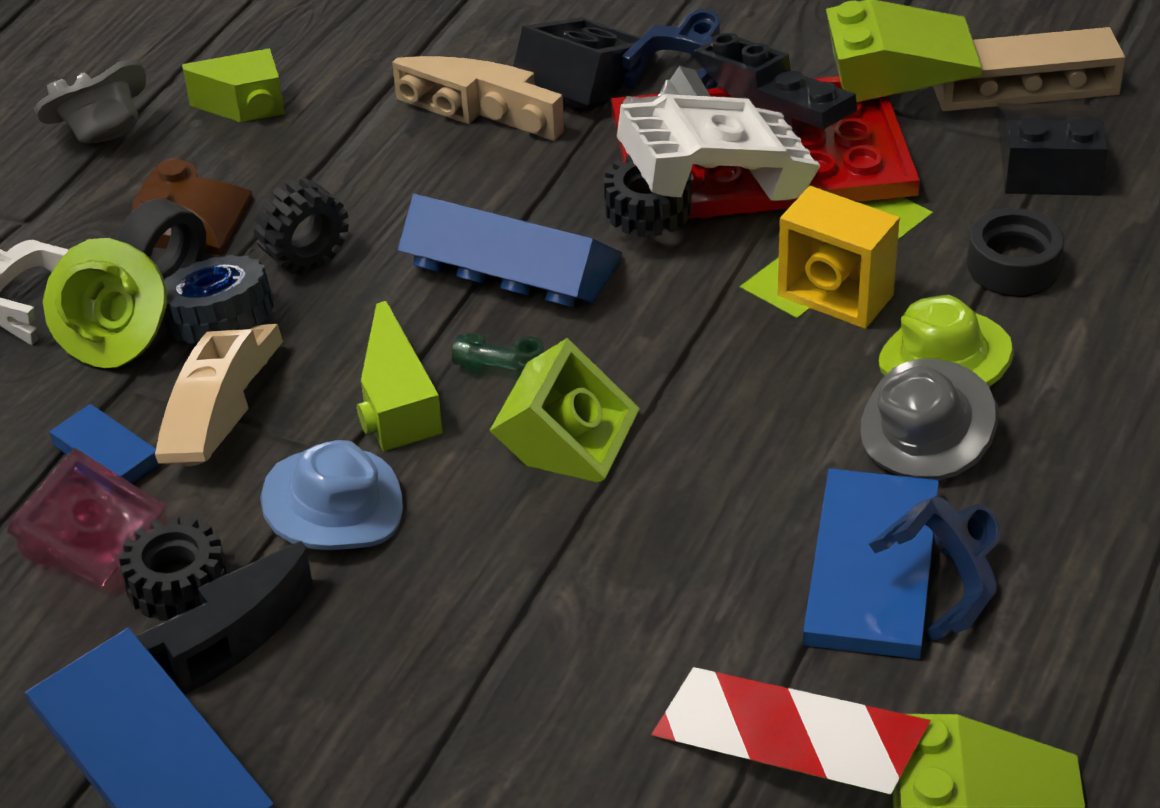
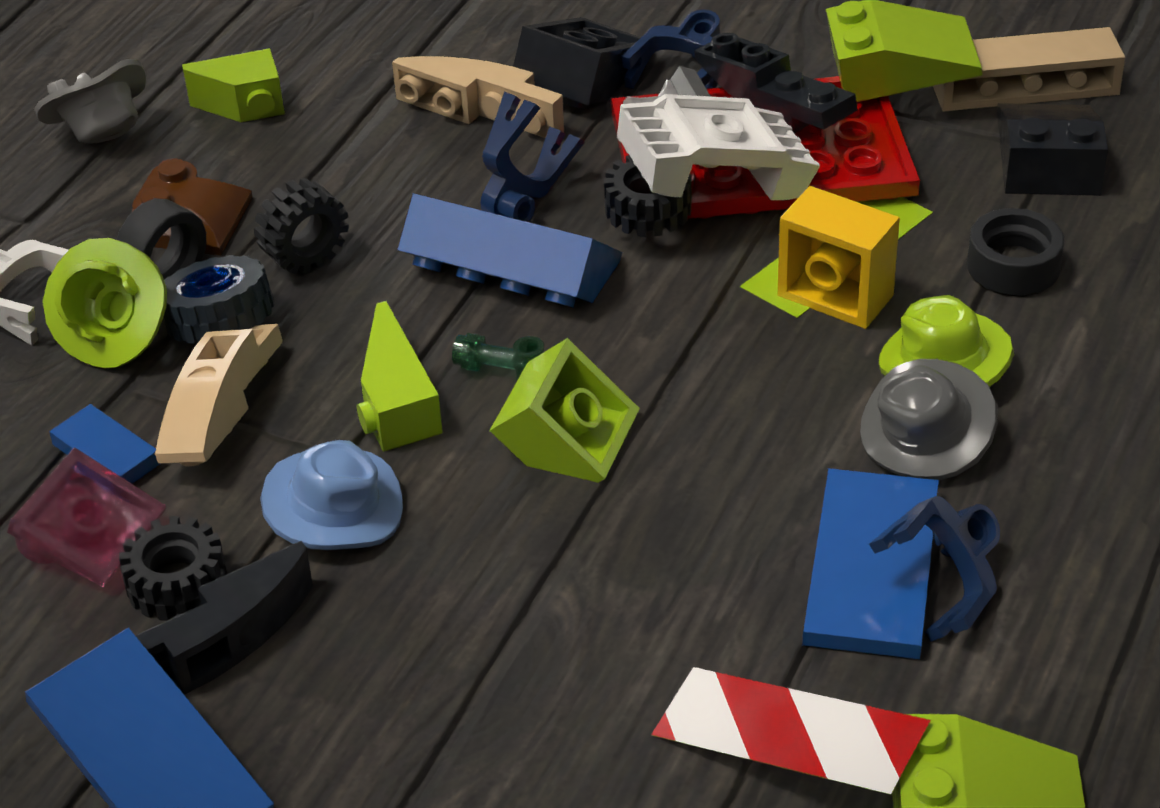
(508, 186): none -> dark blue piece

